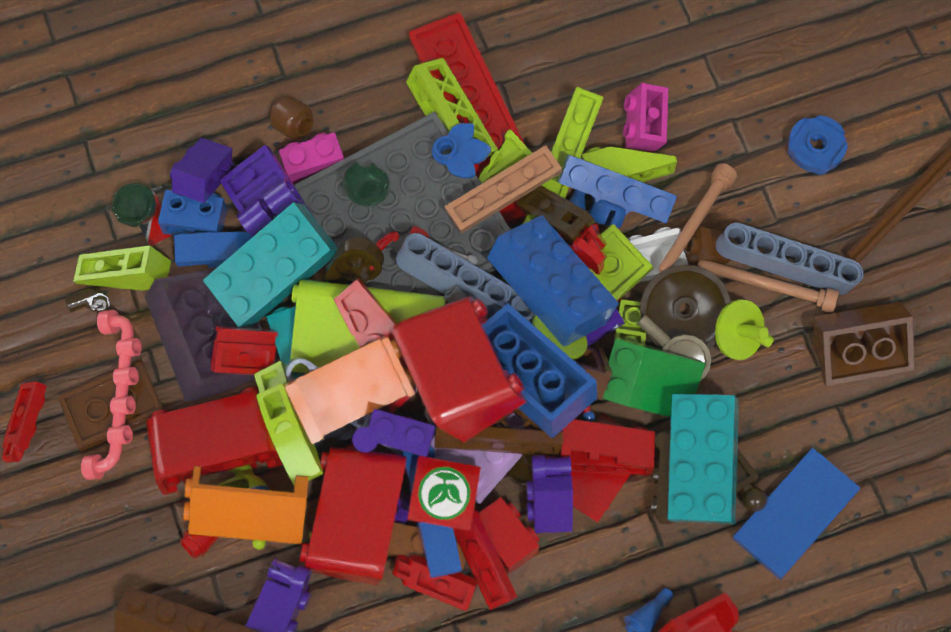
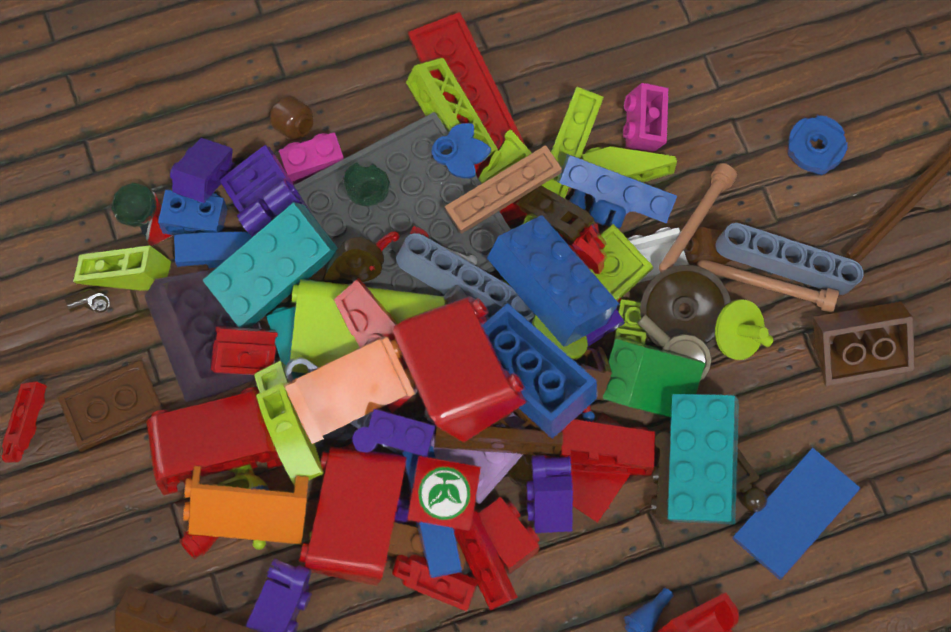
(121, 405): coral bar -> none

